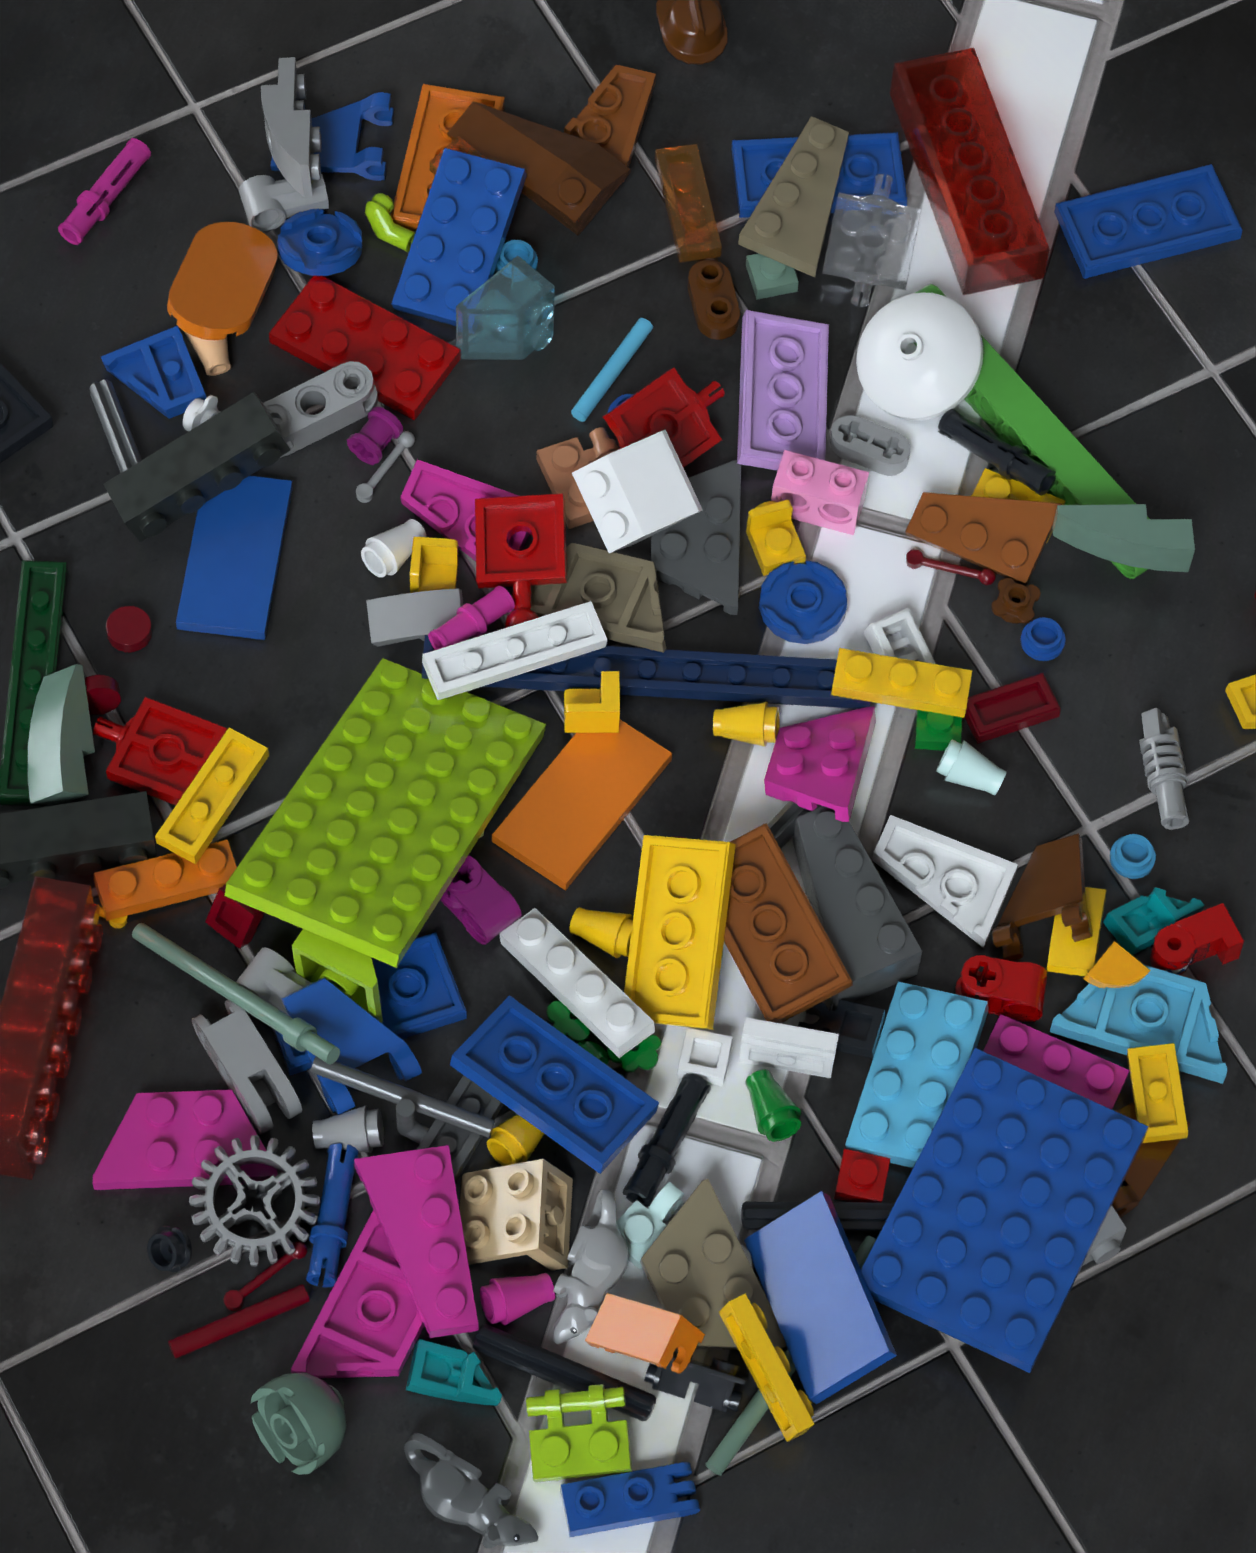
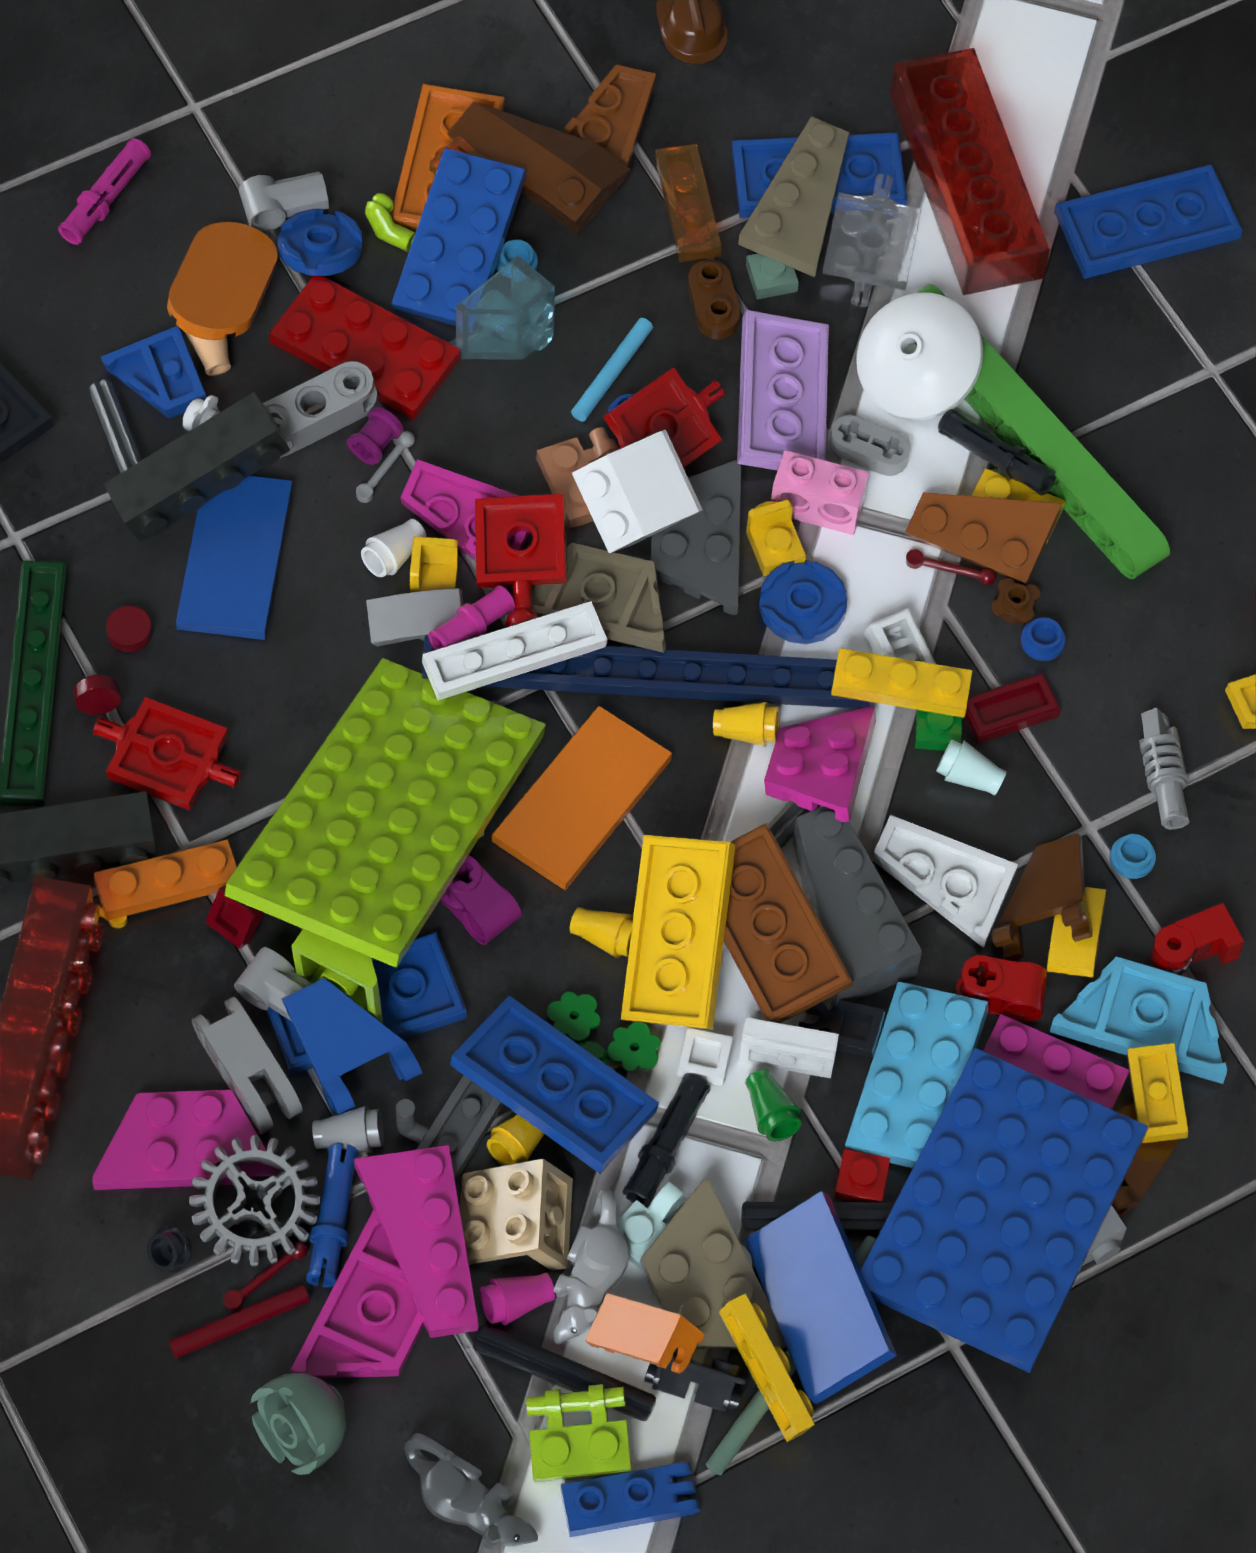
(59, 739): sand green slope -> none
(212, 795): yellow plate -> none
(290, 128): light grey slope -> none
(295, 1031): sand green bar -> none
(341, 137): blue flag -> none
(394, 1093): dark grey bar -> none
(449, 1375): teal slope -> none
(577, 982): white plate -> none
(594, 708): yellow panel -> none
(1116, 969): light orange tile -> none
(1126, 535): sand green slope -> none
(1142, 918): teal slope -> none

